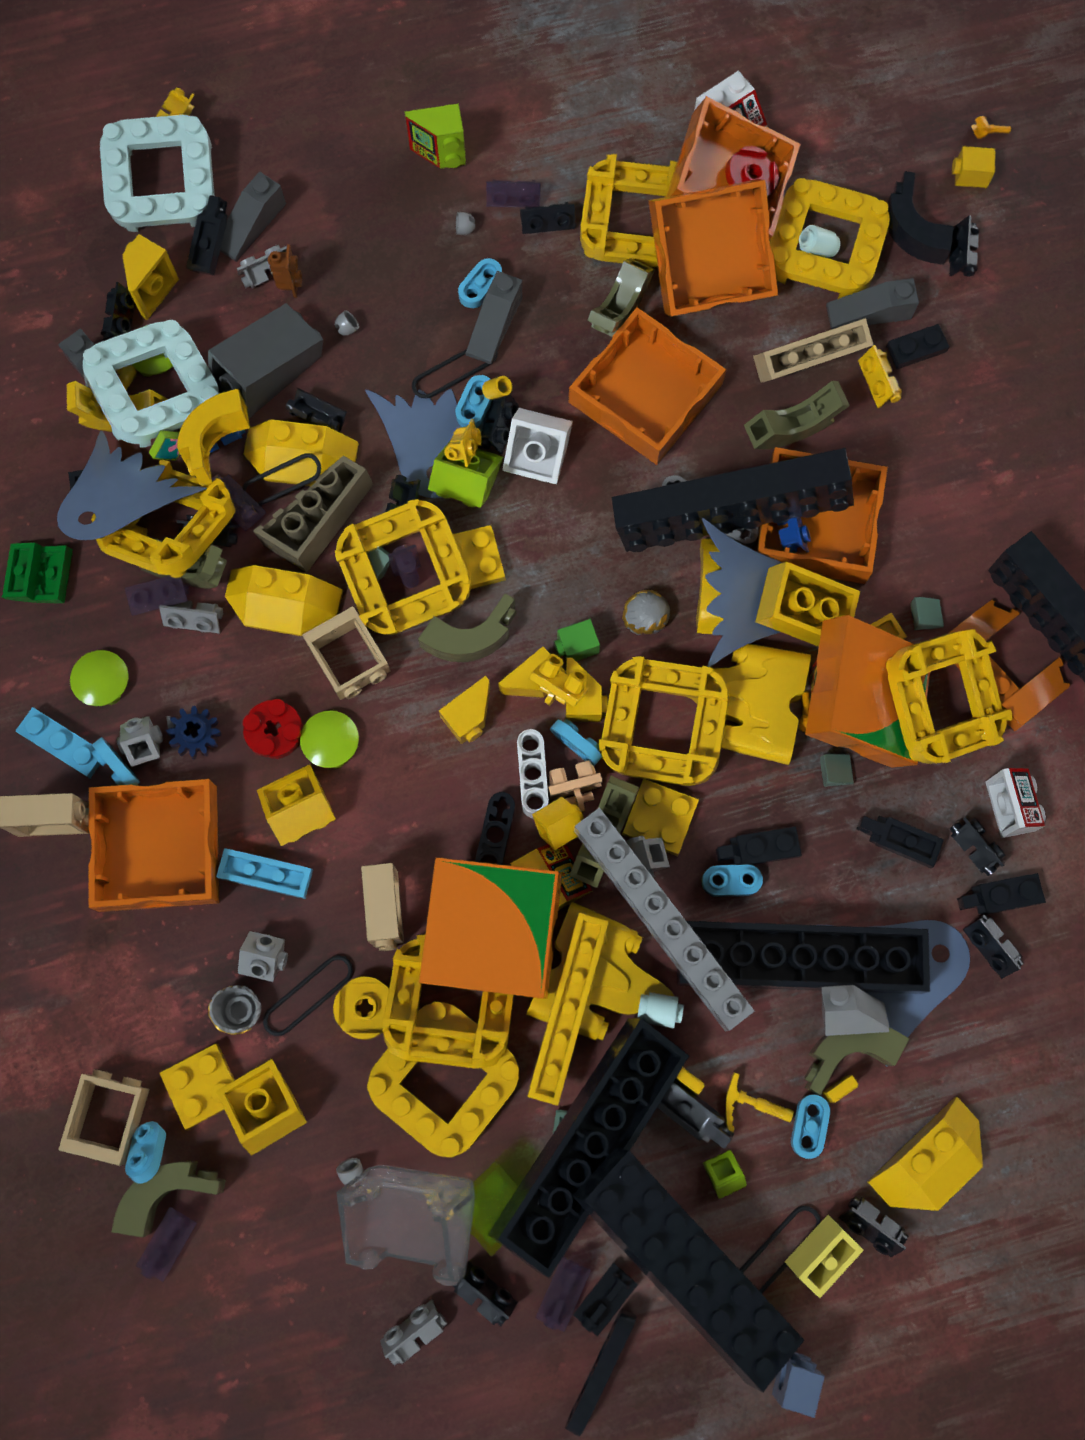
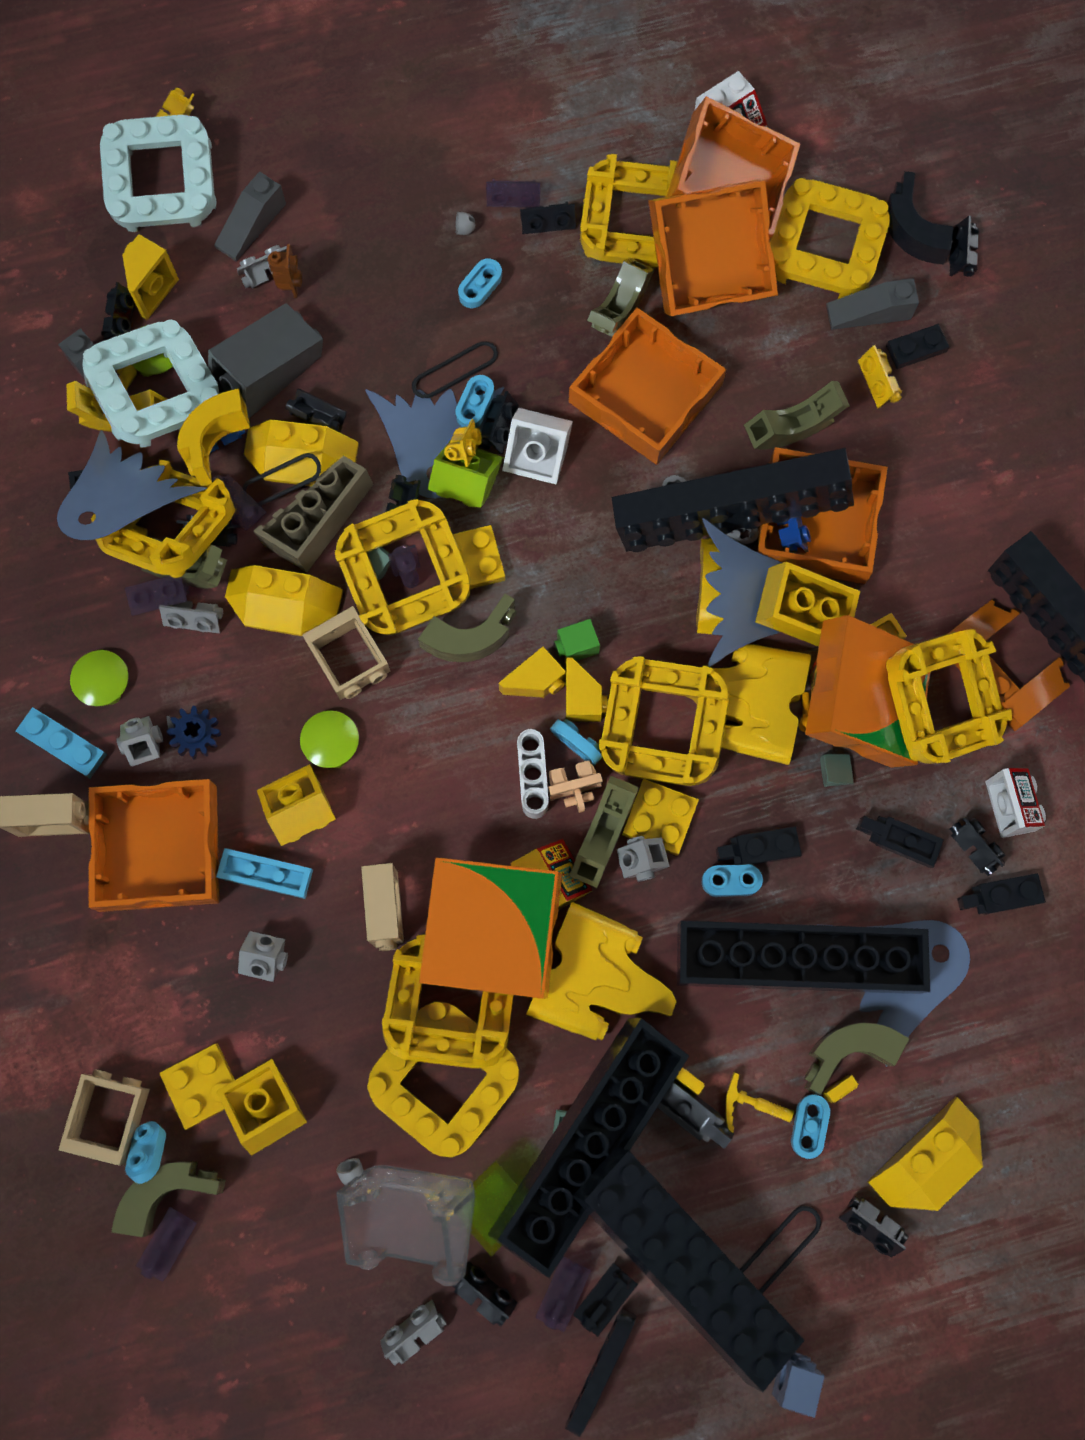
(37, 573): green slope -> none
(107, 755): medium azure plate -> none
(165, 446): tile -> none
(208, 237): black hinge -> none
(234, 1009): light grey hair -> none
(257, 723): red plate -> none
(317, 1004): black piece -> none
(346, 323): light grey hinge -> none
(352, 995): yellow plate -> none
(437, 135): lime slope -> none
(468, 712): yellow slope -> none
(495, 317): dark grey slope -> none
(497, 387): yellow hinge -> none
(498, 849): black beam -> none
(557, 822): yellow brick -> none
(558, 684): yellow hips -> none
(567, 1009): yellow plate -> none
(646, 612): light grey hair -> none
(660, 1009): light aqua brick -> none
(663, 920): light grey brick -> none
(725, 1174): lime slope -> none
(755, 160): red plate -> none
(813, 350): tan brick -> none
(819, 241): light aqua brick -> none
(823, 1256): light yellow brick -> none
(852, 1011): light grey slope -> none
(926, 613): sand green slope -> none
(974, 167): yellow brick -> none
(983, 128): light orange hand -> none
(1001, 956): black hinge -> none

